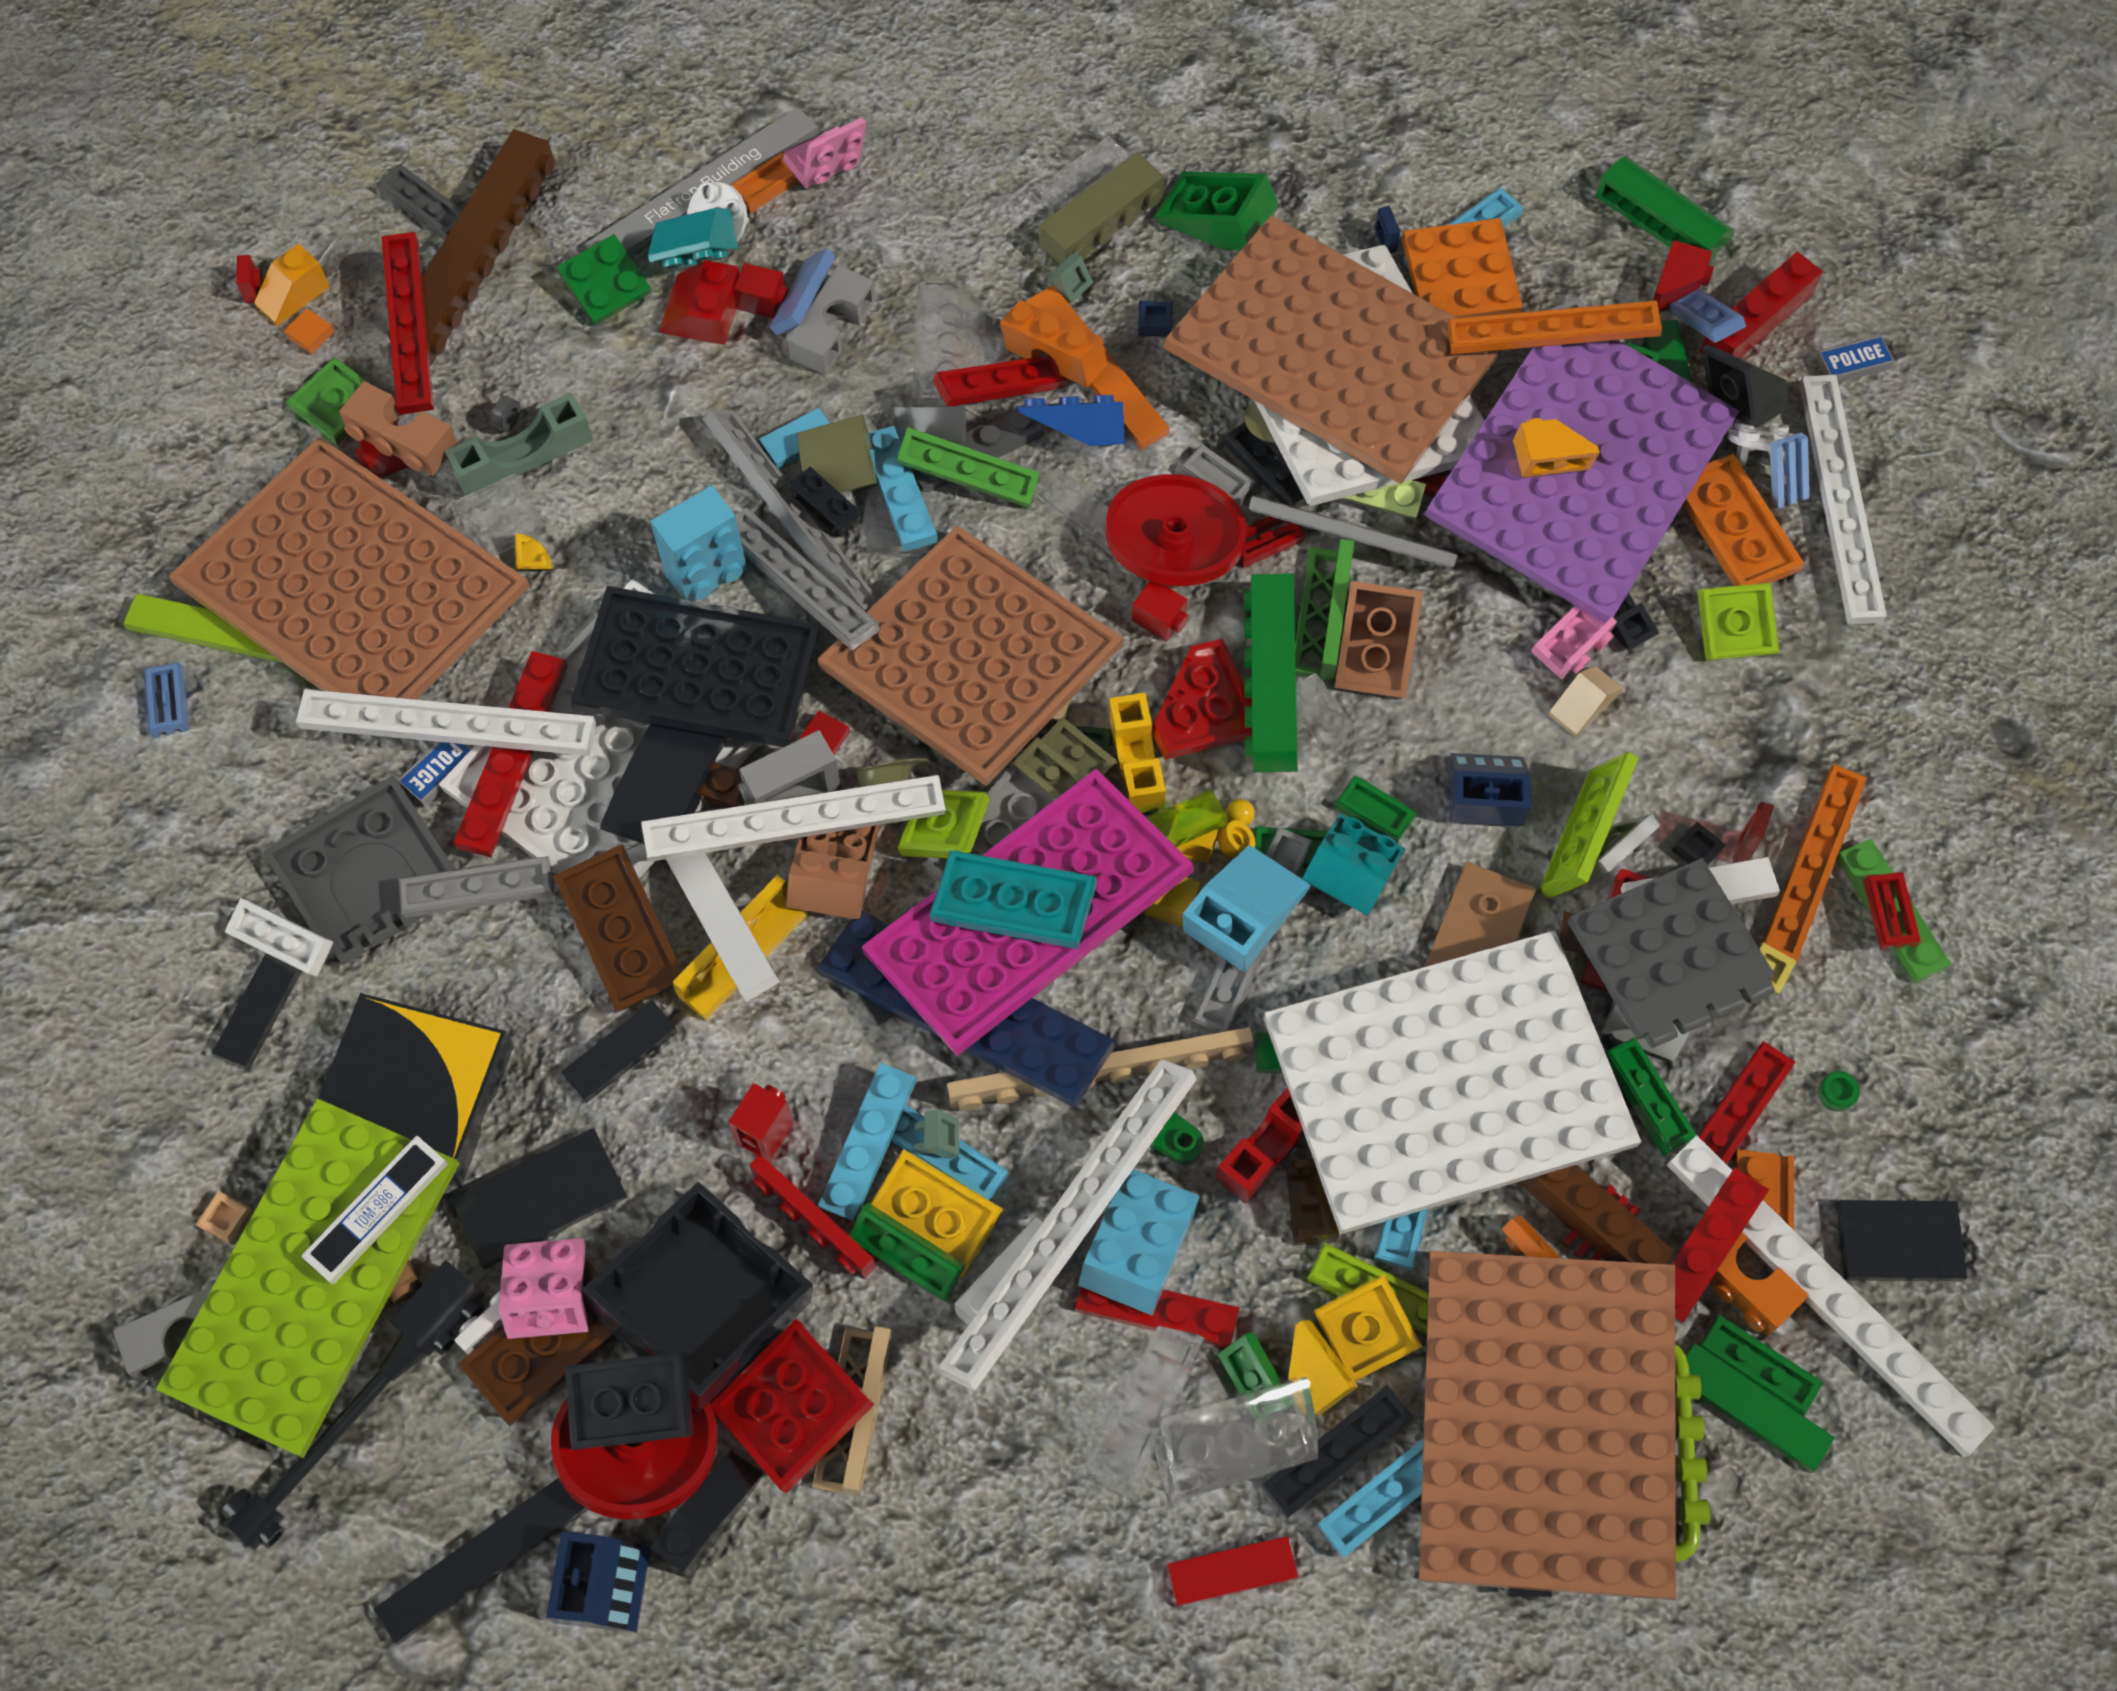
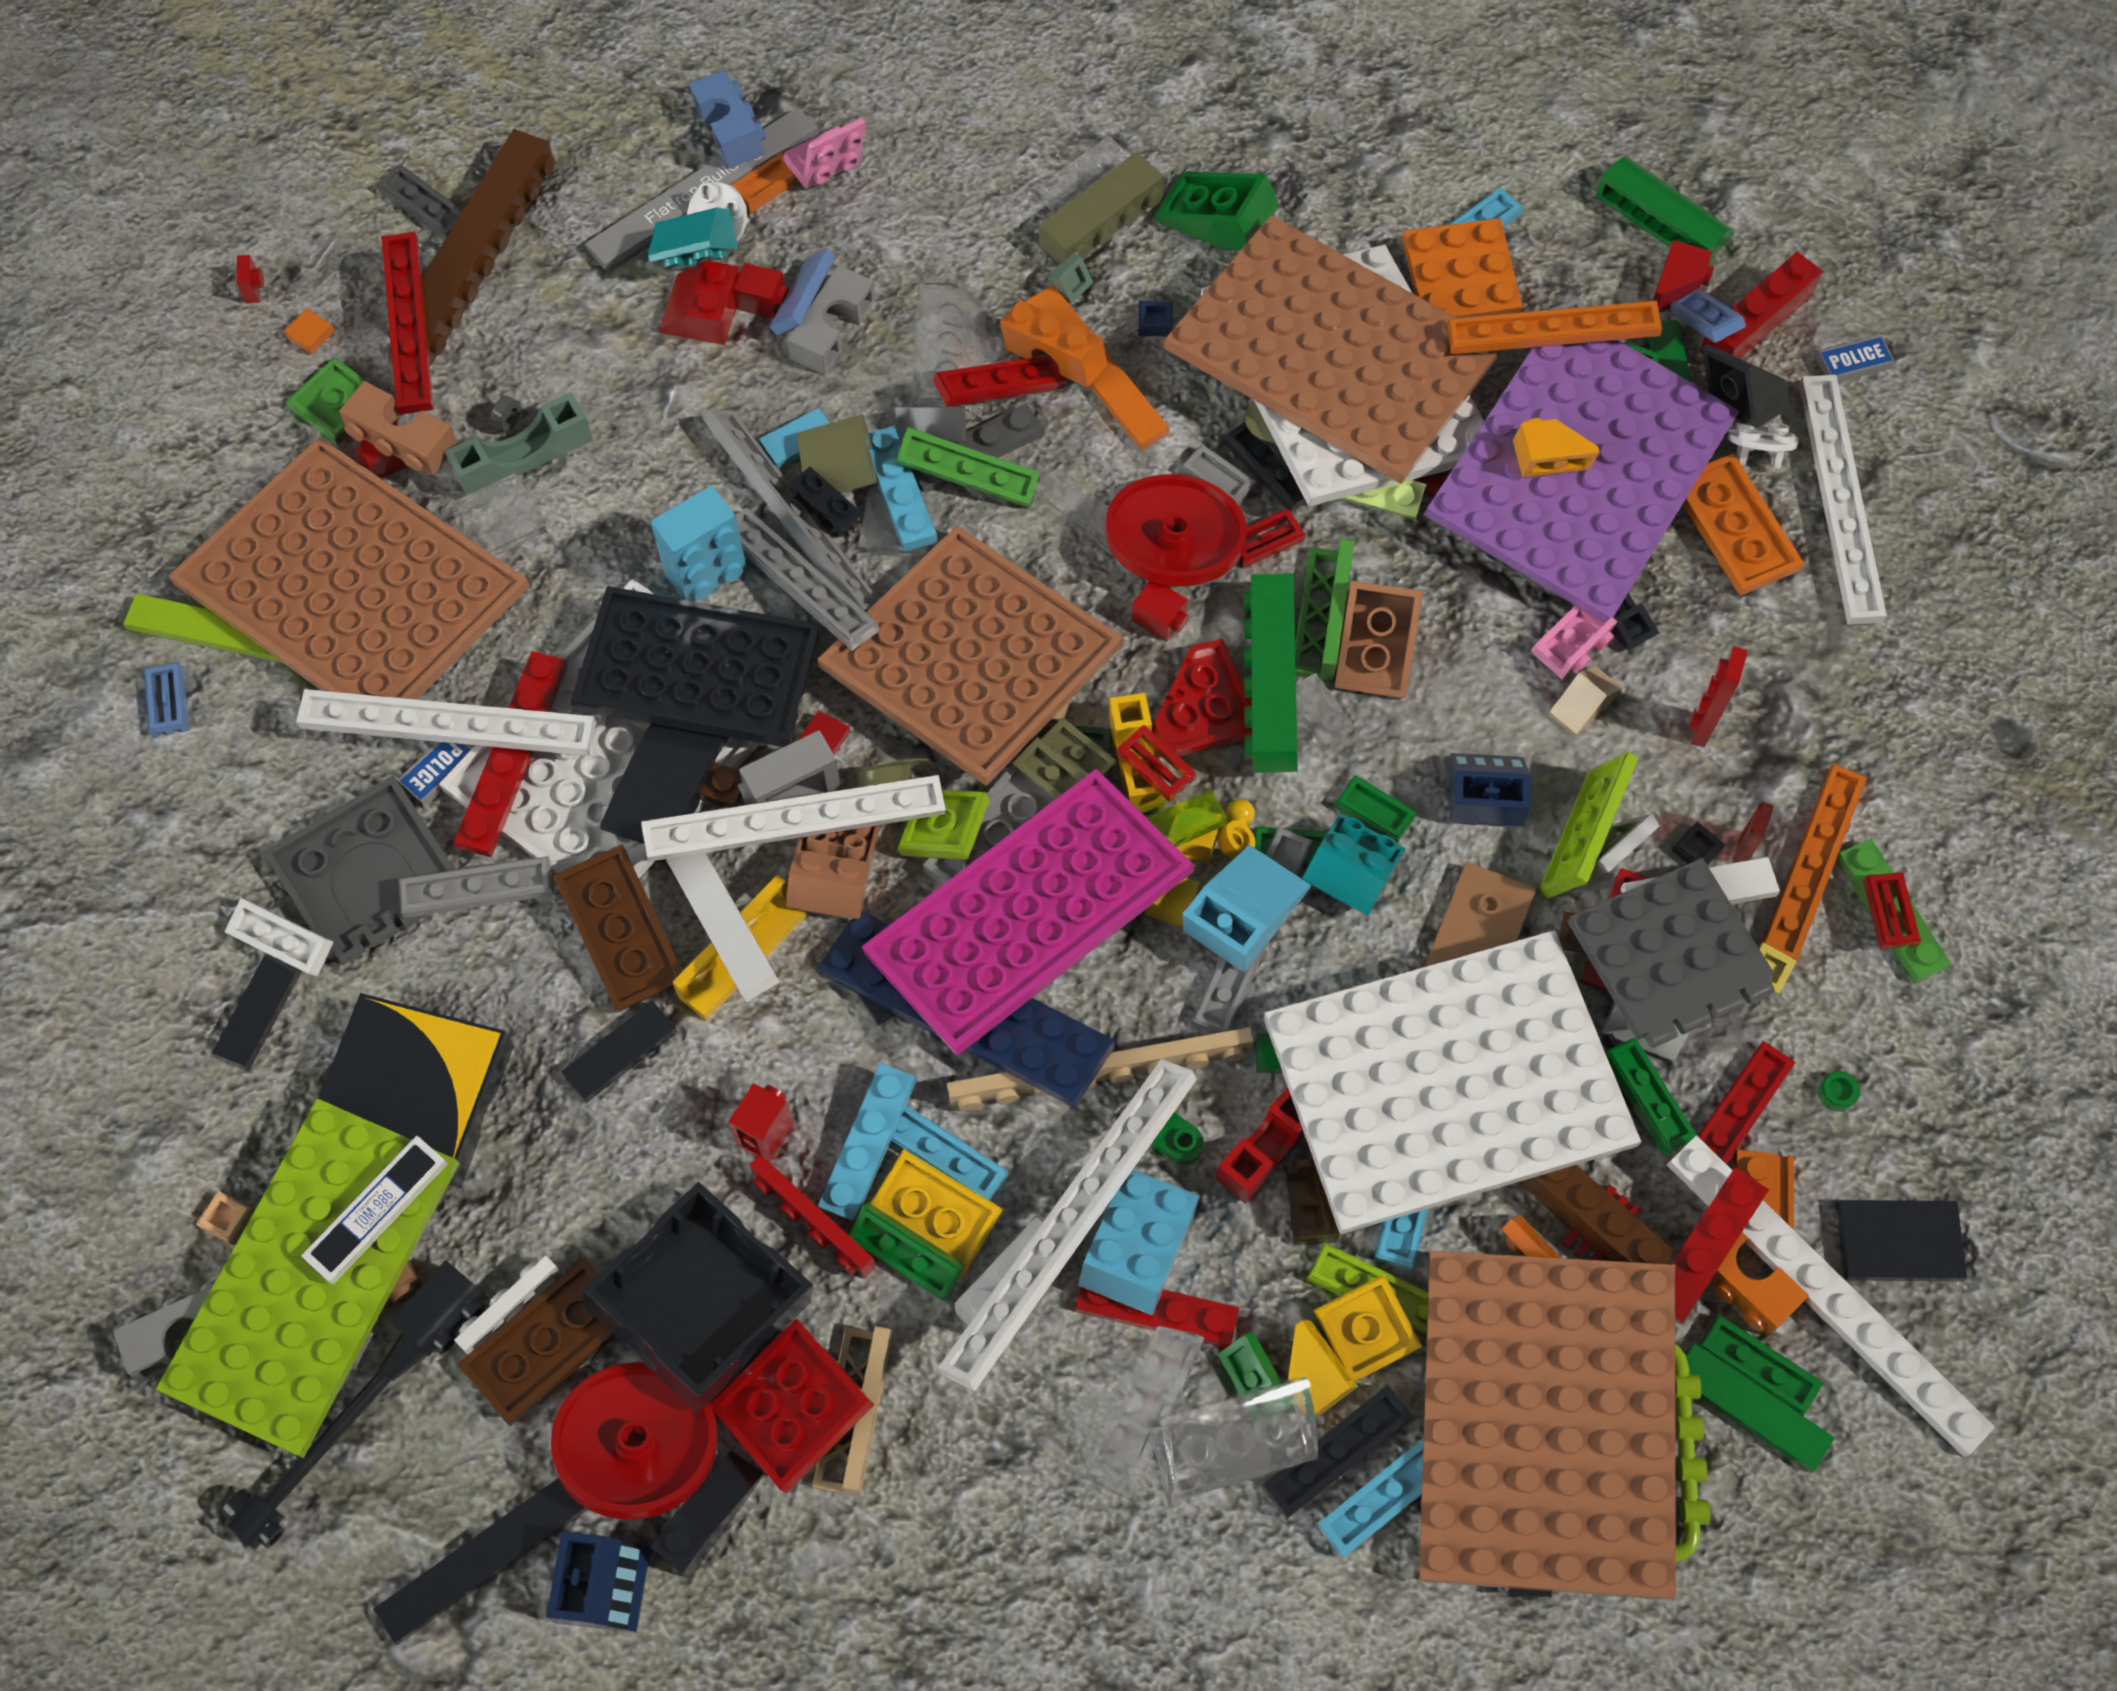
(290, 284): light orange slope -> none
(531, 553): yellow tile -> none
(539, 1197): black tile -> none
(543, 1288): bright pink bracket -> none
(604, 279): green plate -> none
(629, 1401): black tile -> none
(730, 118): none -> medium blue arch
(940, 1134): sand green tile -> none
(1013, 899): teal tile -> none
(1089, 422): blue slope -> none
(1148, 774): none -> red tile
(1232, 1571): red tile -> none
(1352, 531): light grey tile -> none
(1387, 229): dark blue tile -> none
(1717, 696): none -> red plate
(1738, 622): lime tile -> none
(1795, 468): light blue tile -> none

